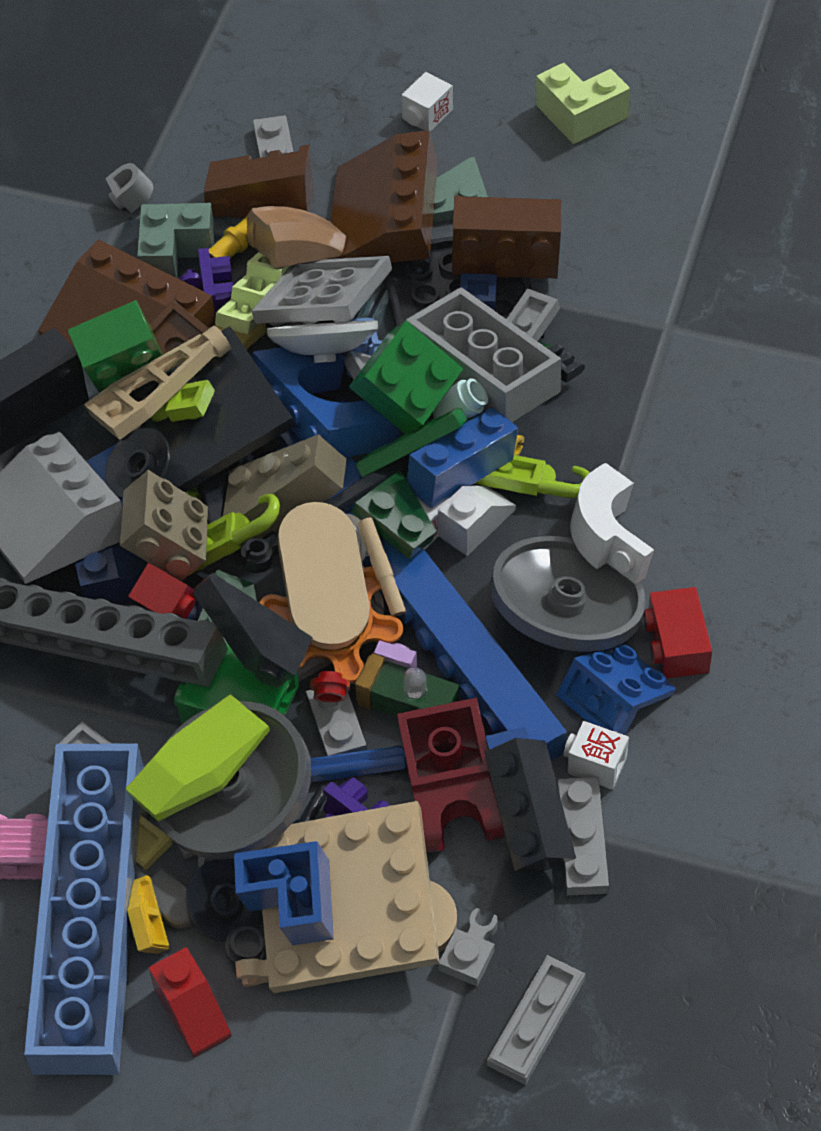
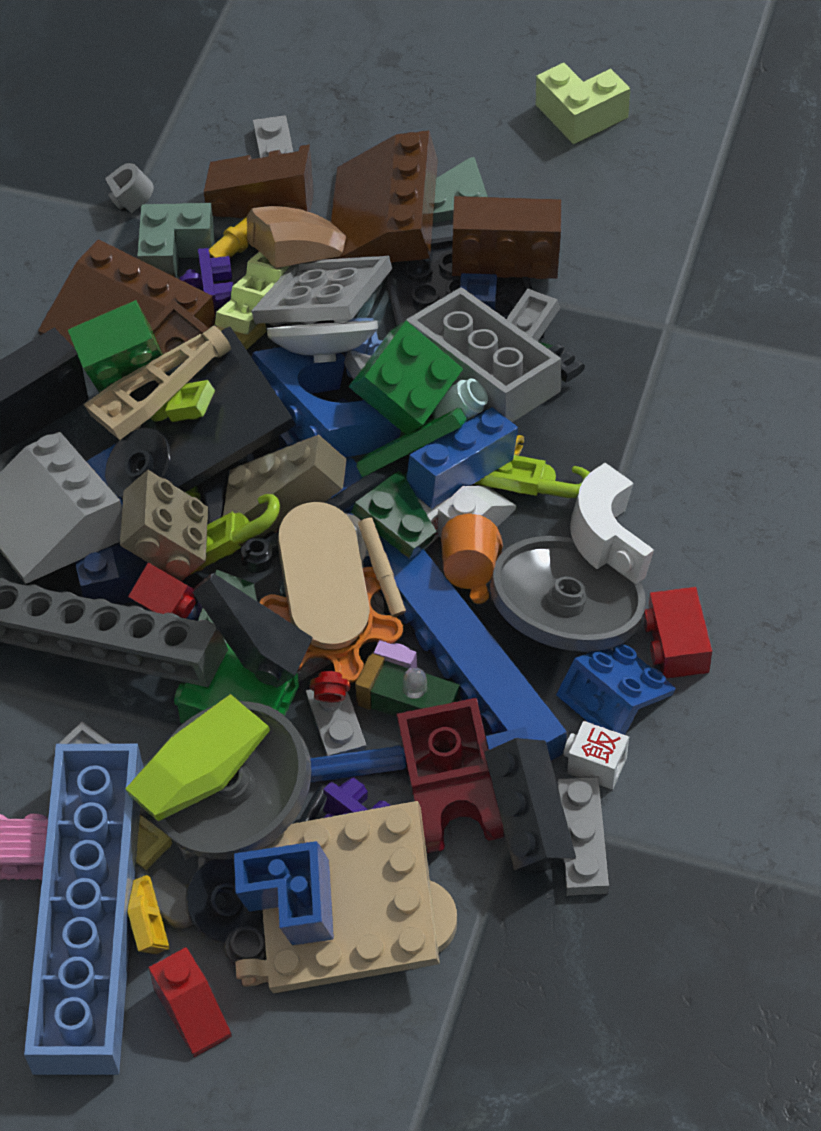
(427, 102): white brick -> none
(469, 952): light grey plate -> none
(470, 553): none -> orange hat
(536, 1020): light grey tile -> none

